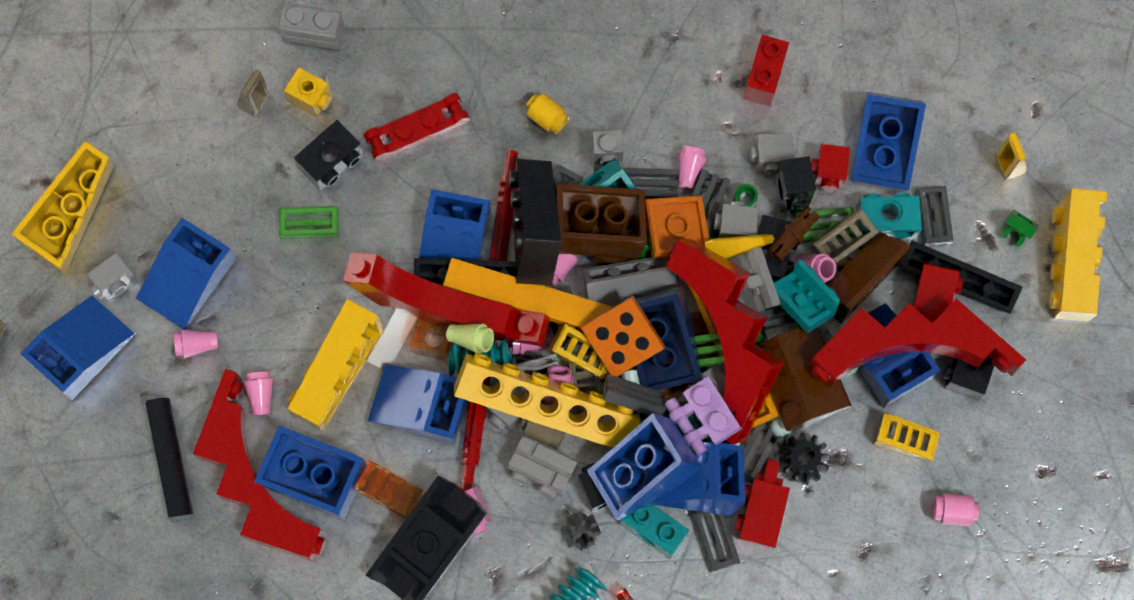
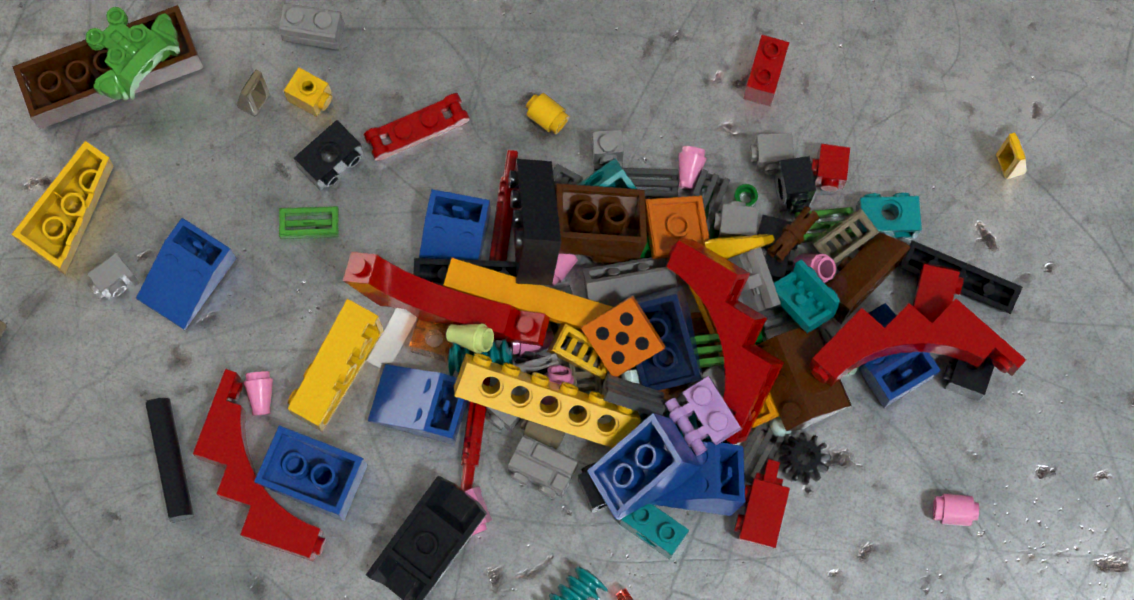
(63, 81): none -> reddish brown brick
(78, 346): blue slope -> none
(131, 52): none -> bright green piece
(194, 342): bright pink cone -> none
(388, 490): clear orange brick -> none
(580, 530): dark grey gear -> none
(705, 544): dark grey tile -> none
(888, 140): blue slope -> none
(899, 423): yellow slope -> none
(936, 239): dark grey tile -> none
(1021, 225): green tile -> none
(1077, 254): yellow wedge -> none

